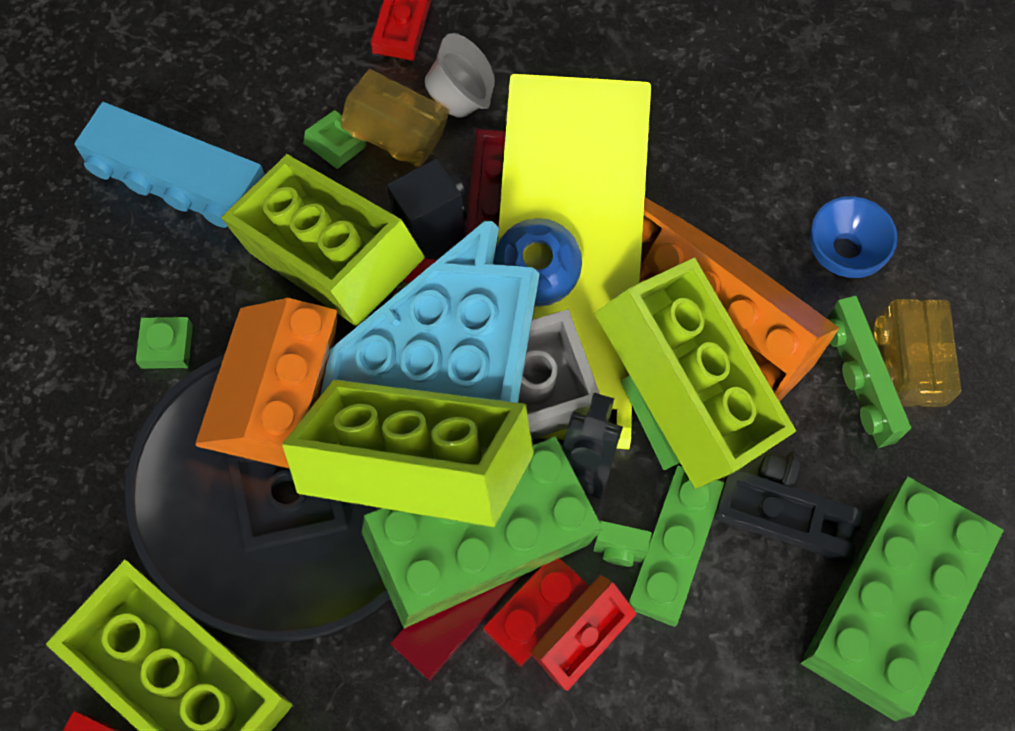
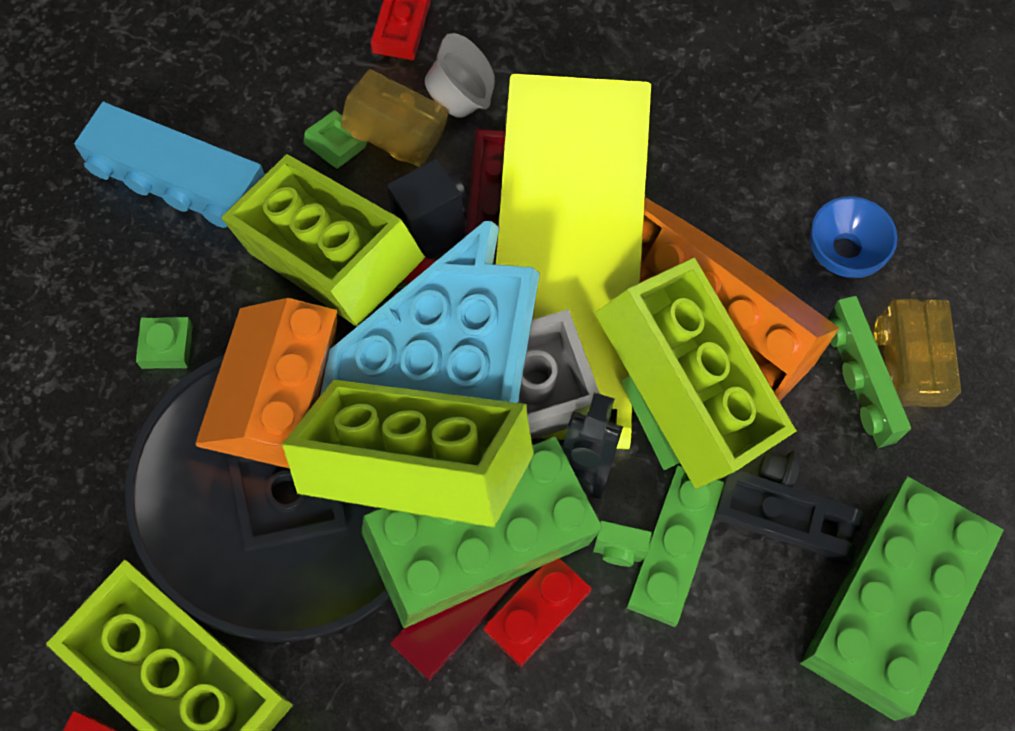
(563, 272): blue piece -> none
(583, 632): red plate -> none

